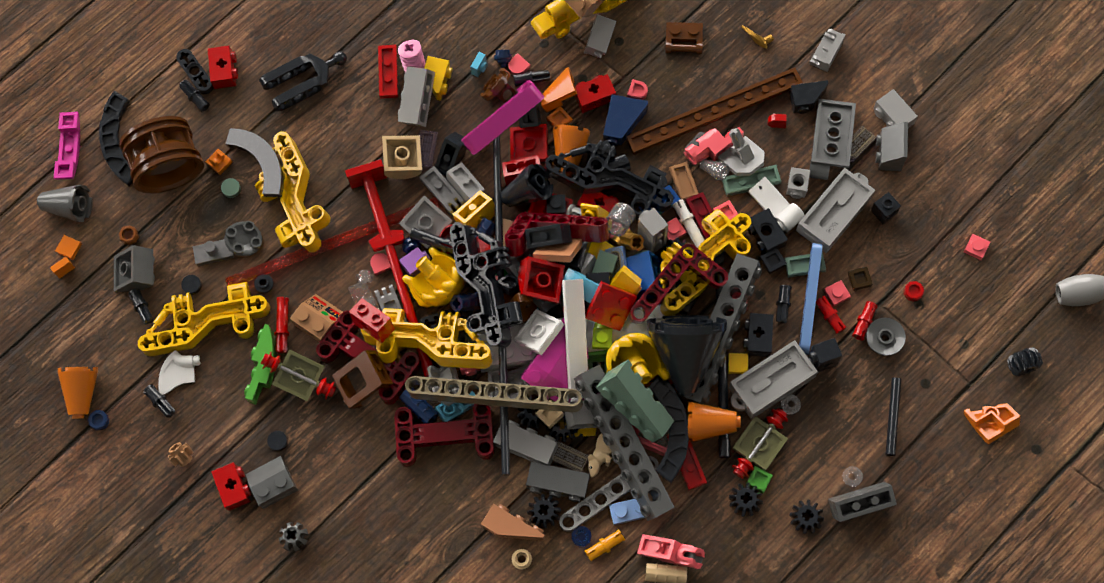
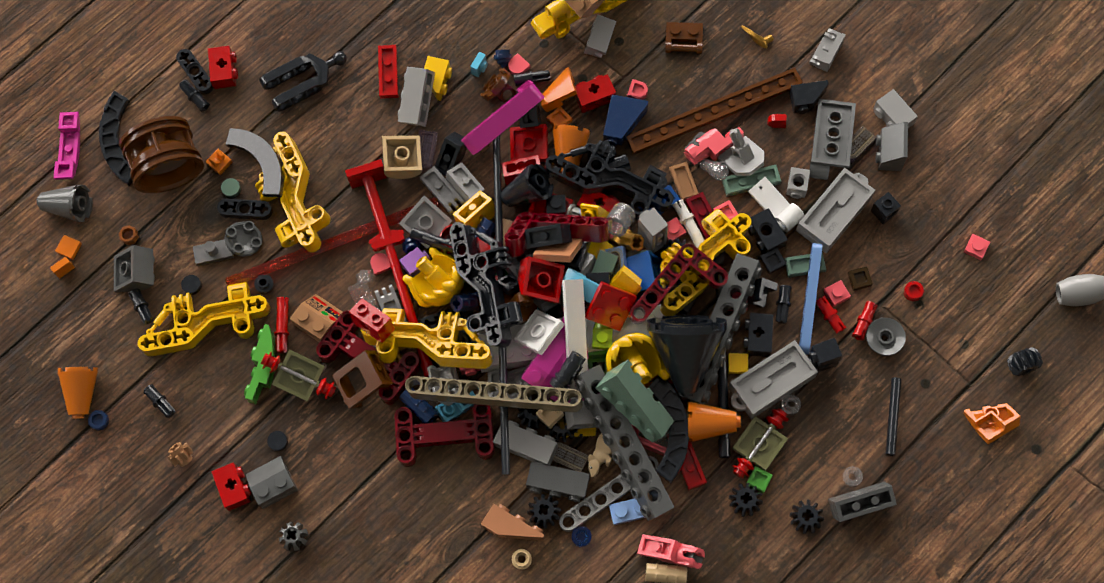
(177, 371): white arm -> none
(239, 203): none -> black beam
(411, 54): bright pink piece -> none
(569, 370): none -> black axle
(604, 545): light orange pin -> none
(762, 288): none -> black panel

